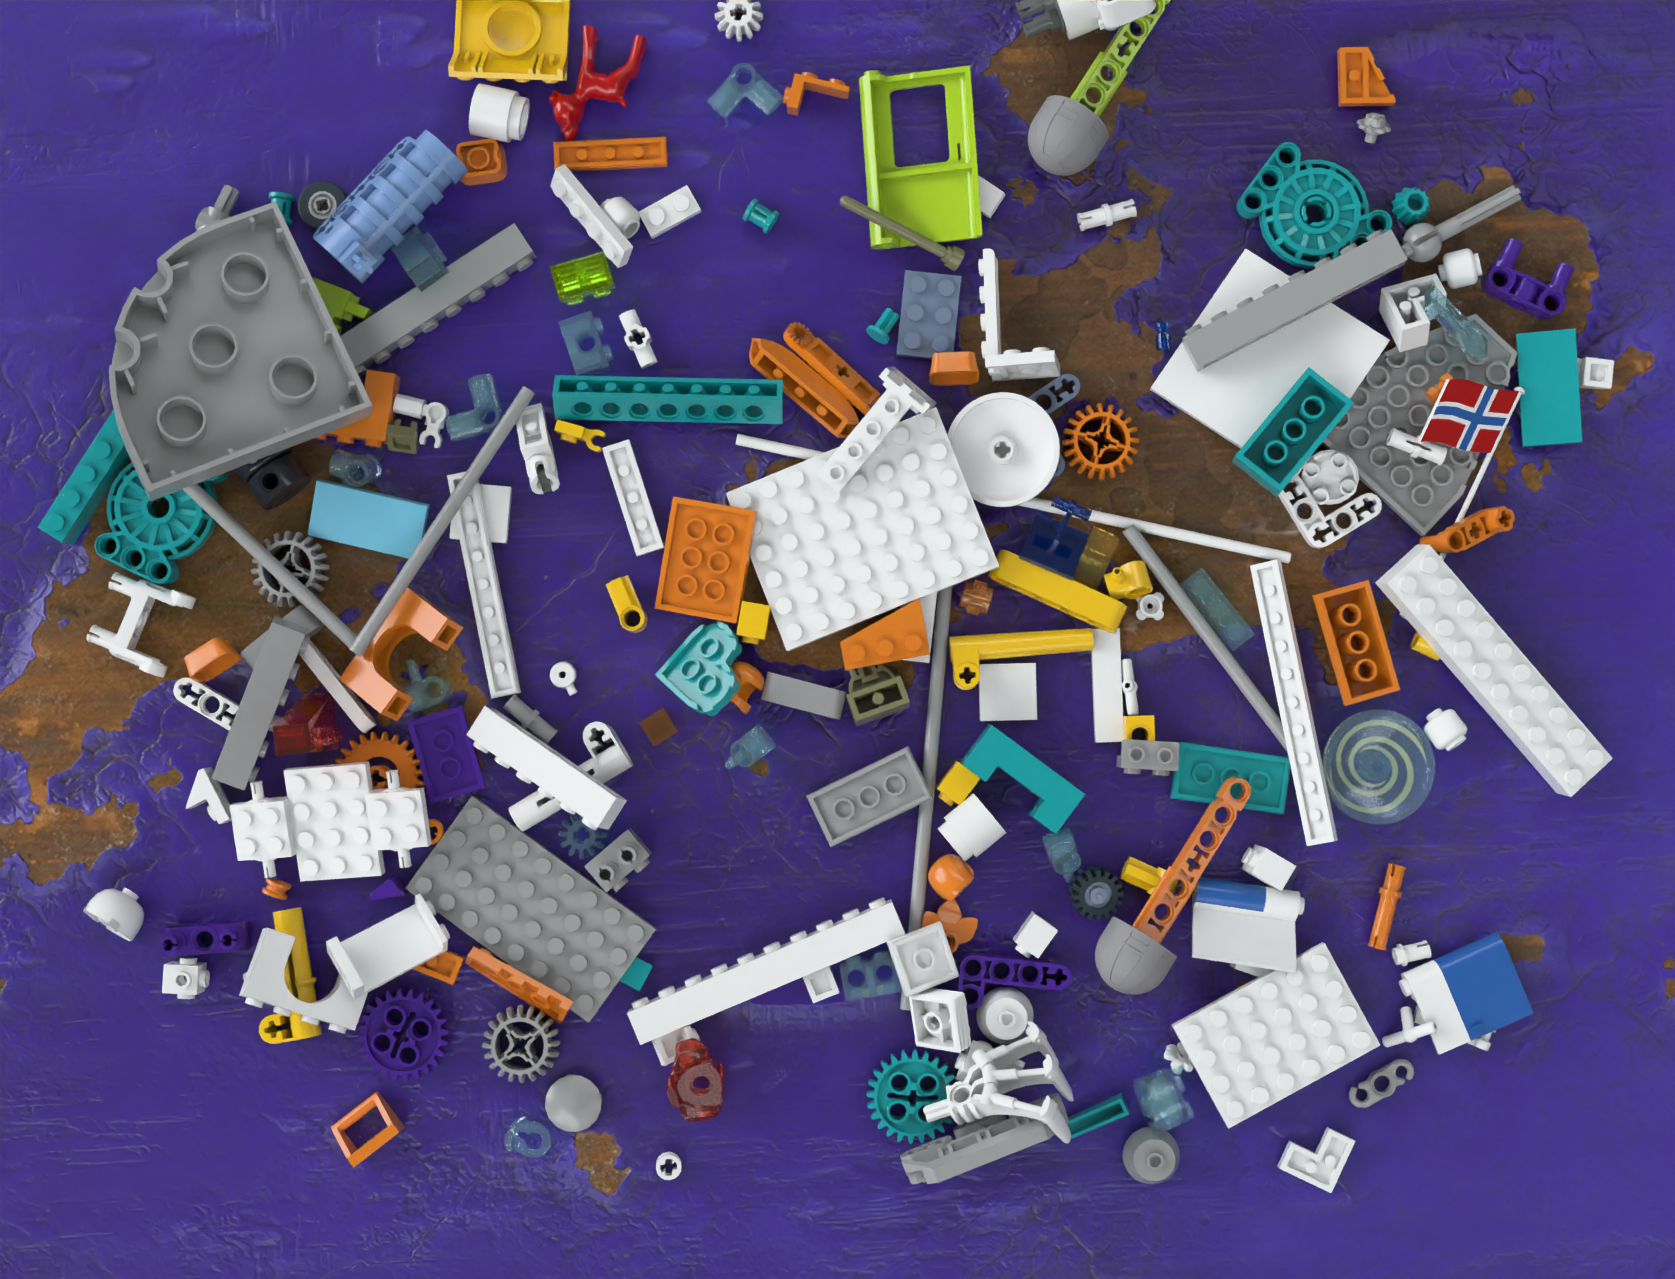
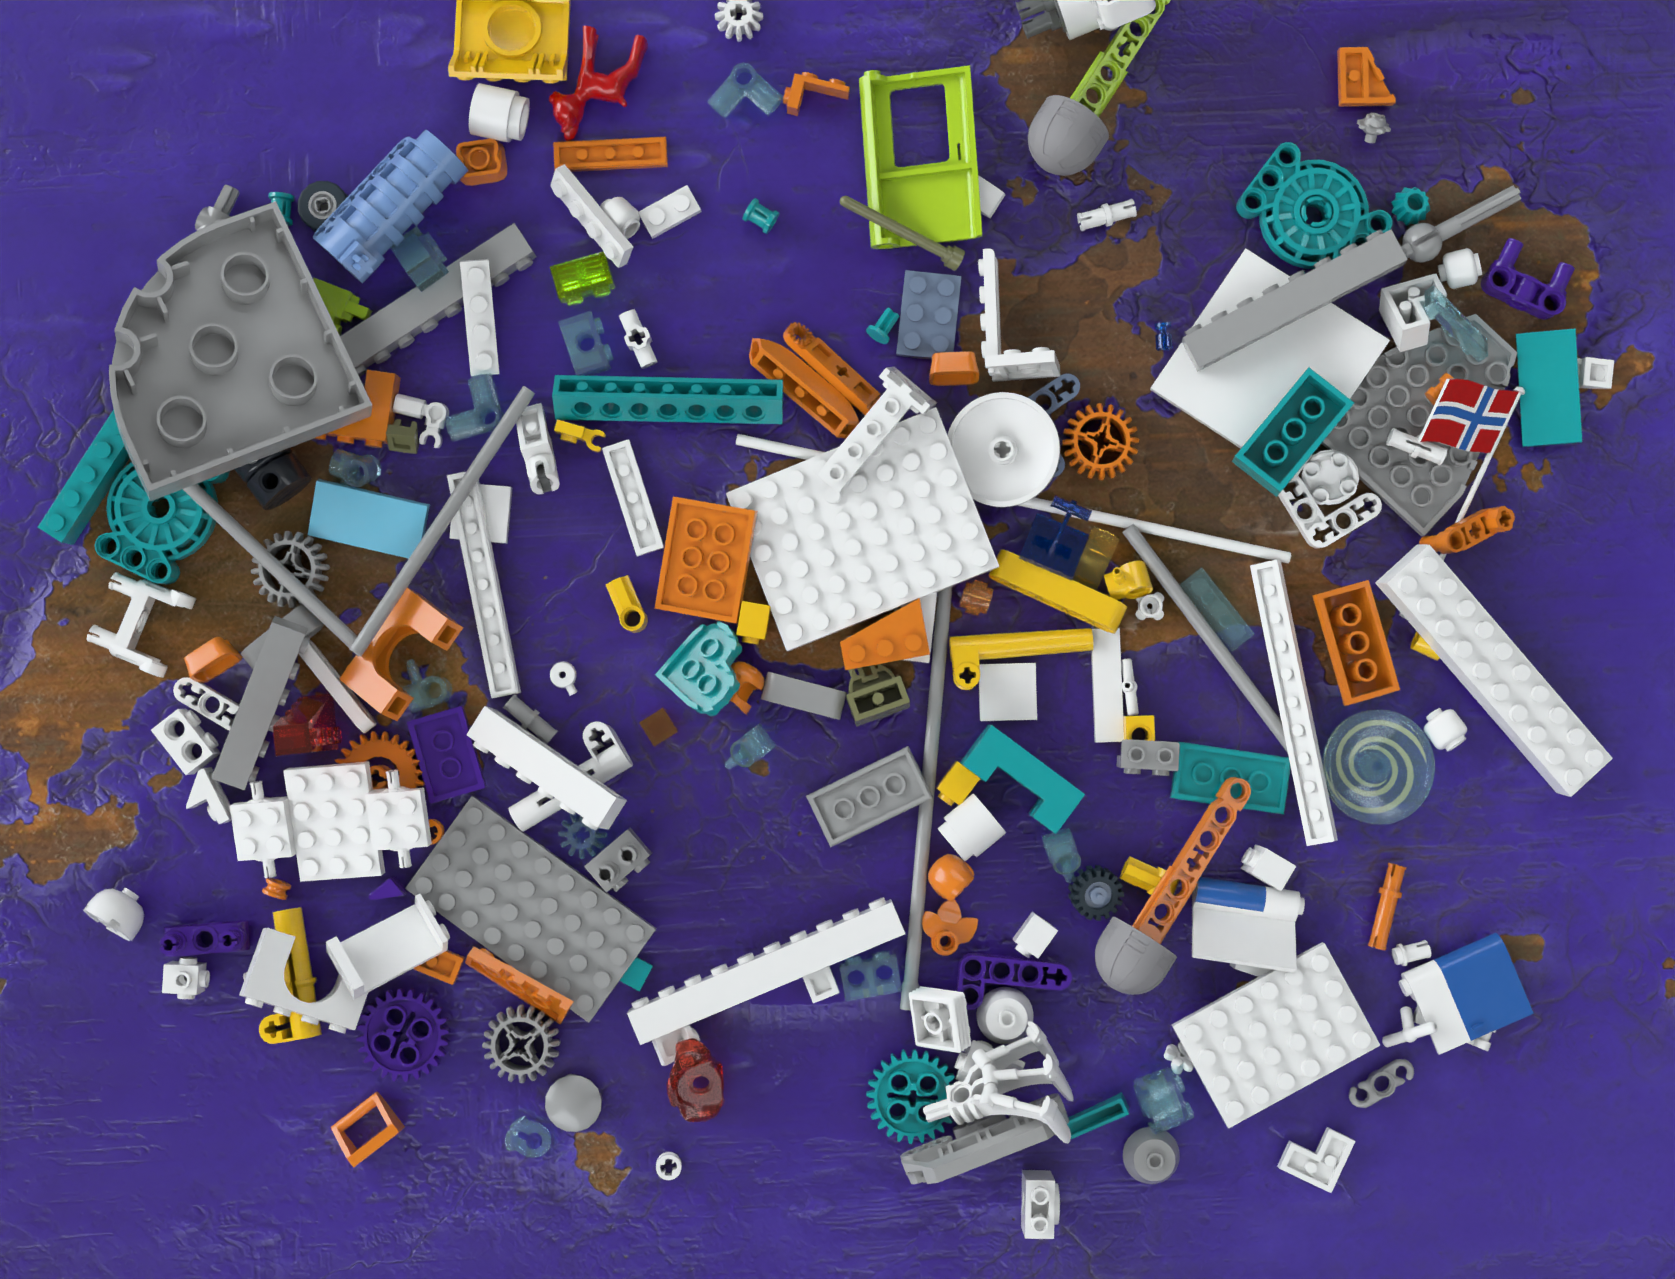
(181, 746): none -> white brick
(479, 317): none -> white plate
(923, 959): white tile -> none
(1039, 1204): none -> white brick

